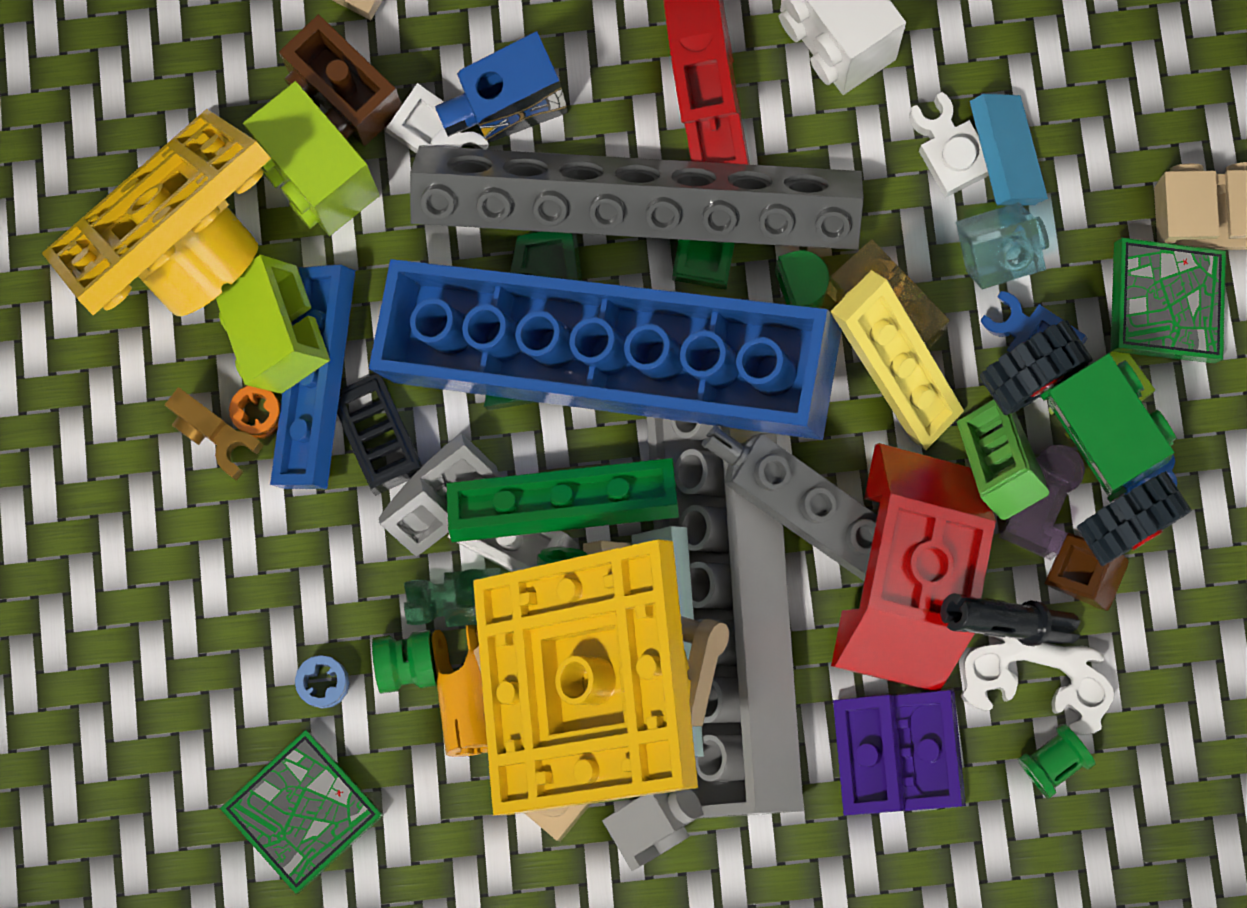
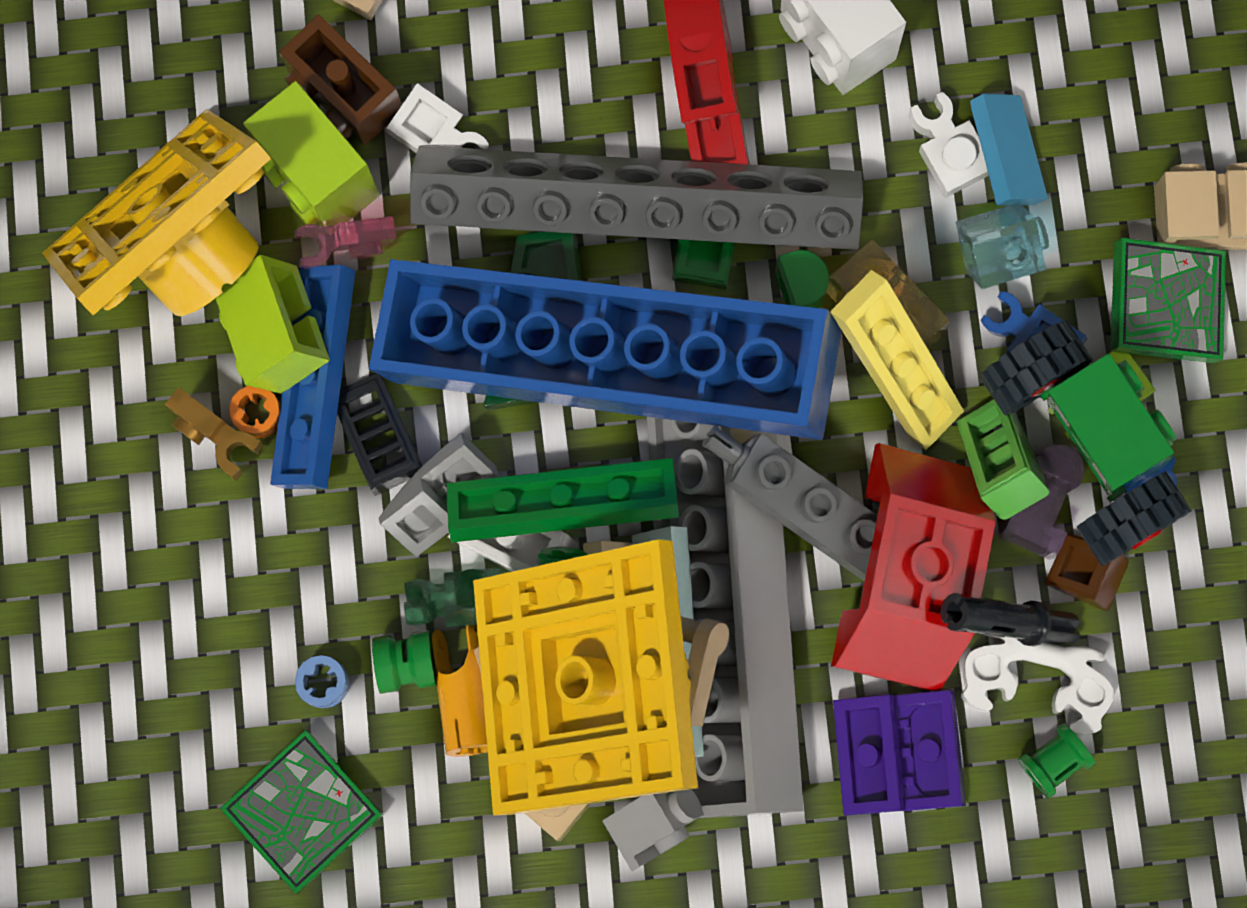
(360, 237): none -> clear pink plate
(506, 92): blue torso -> none

